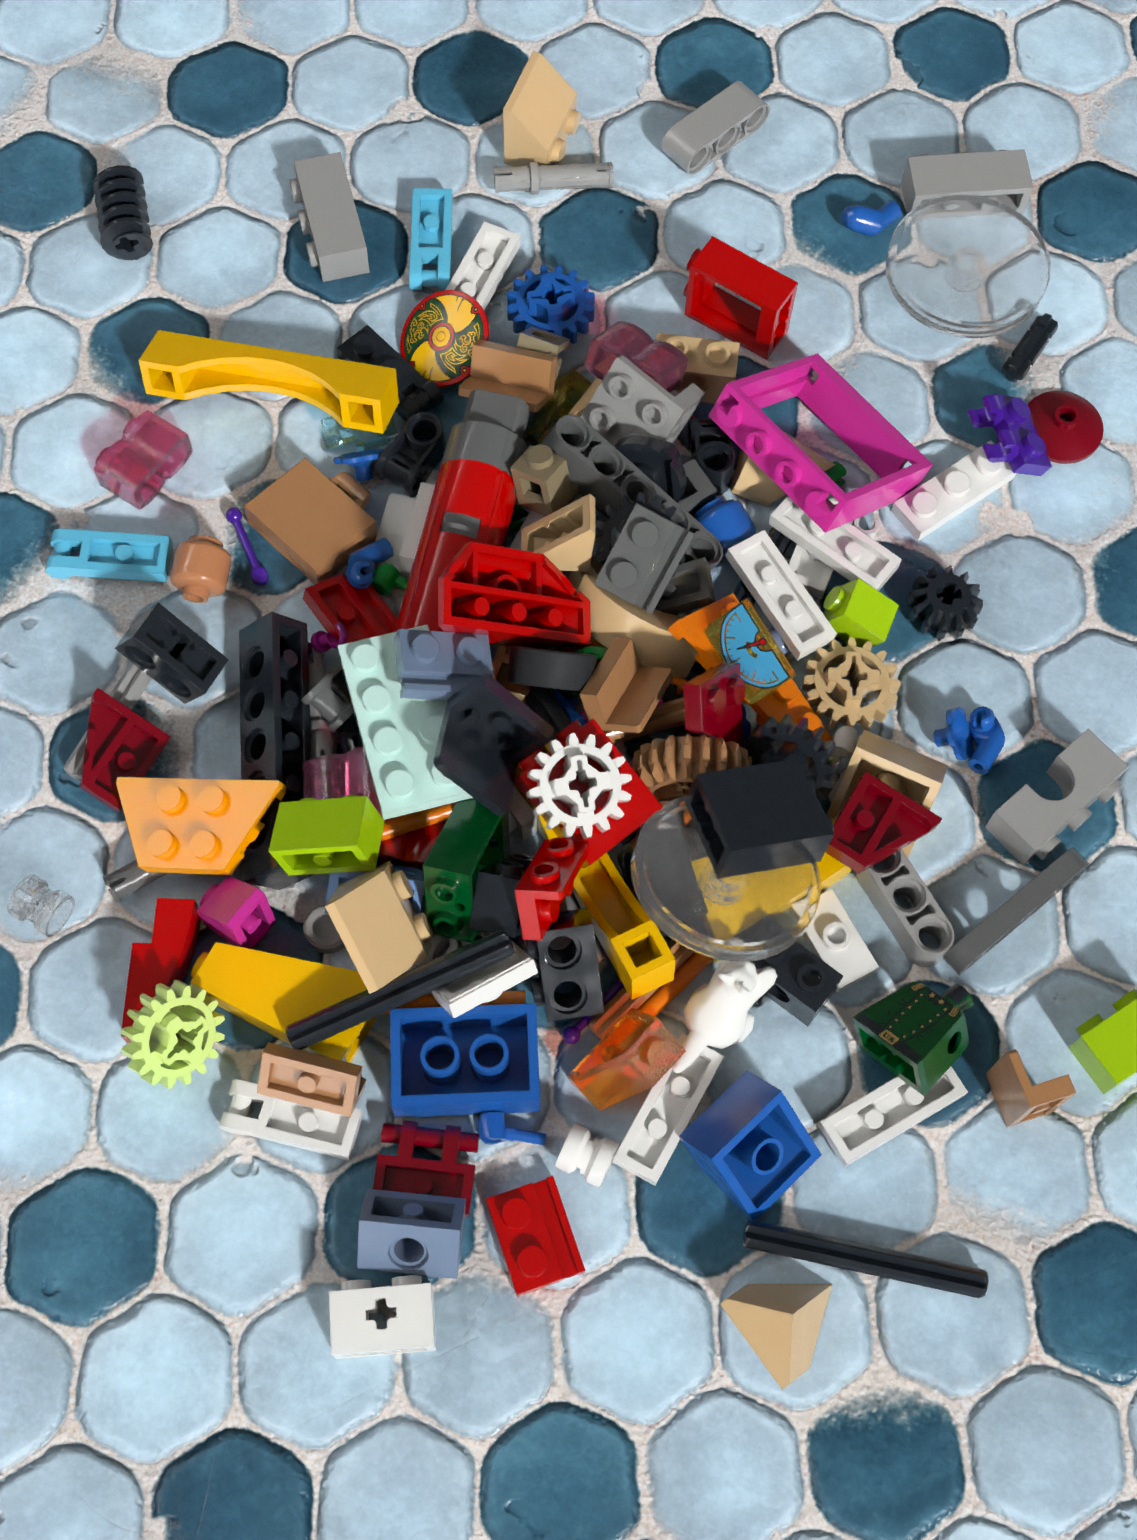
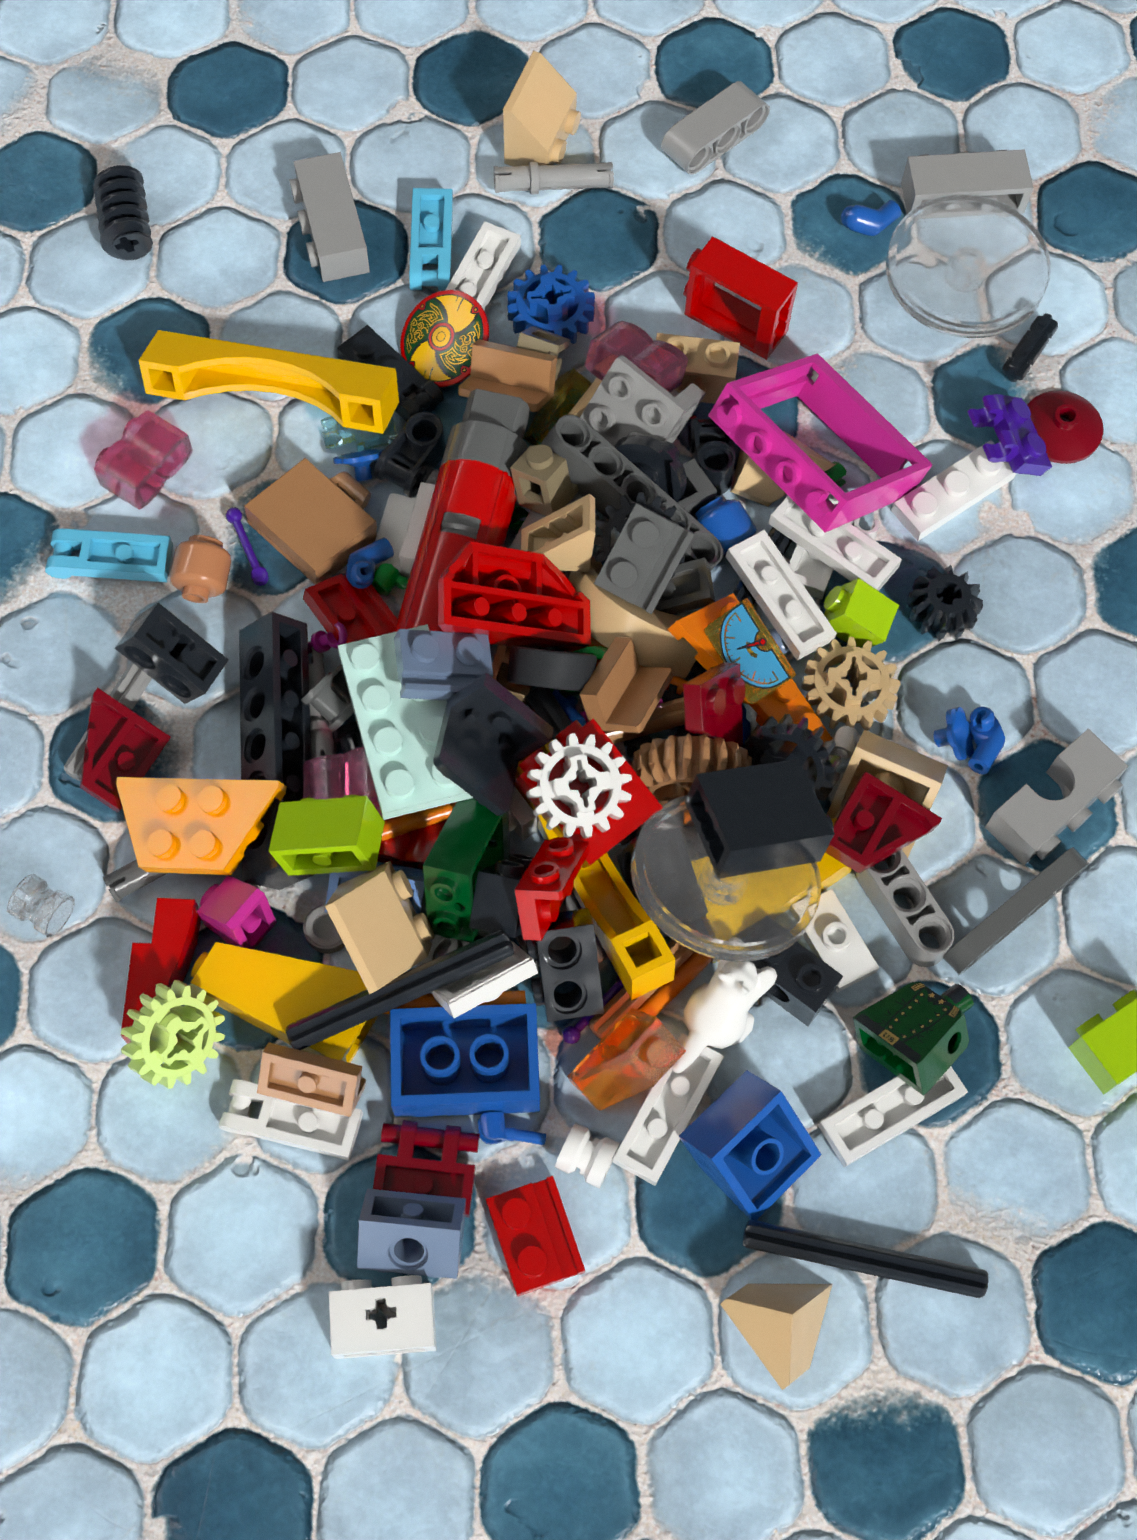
(1016, 1095): medium nougat panel -> none

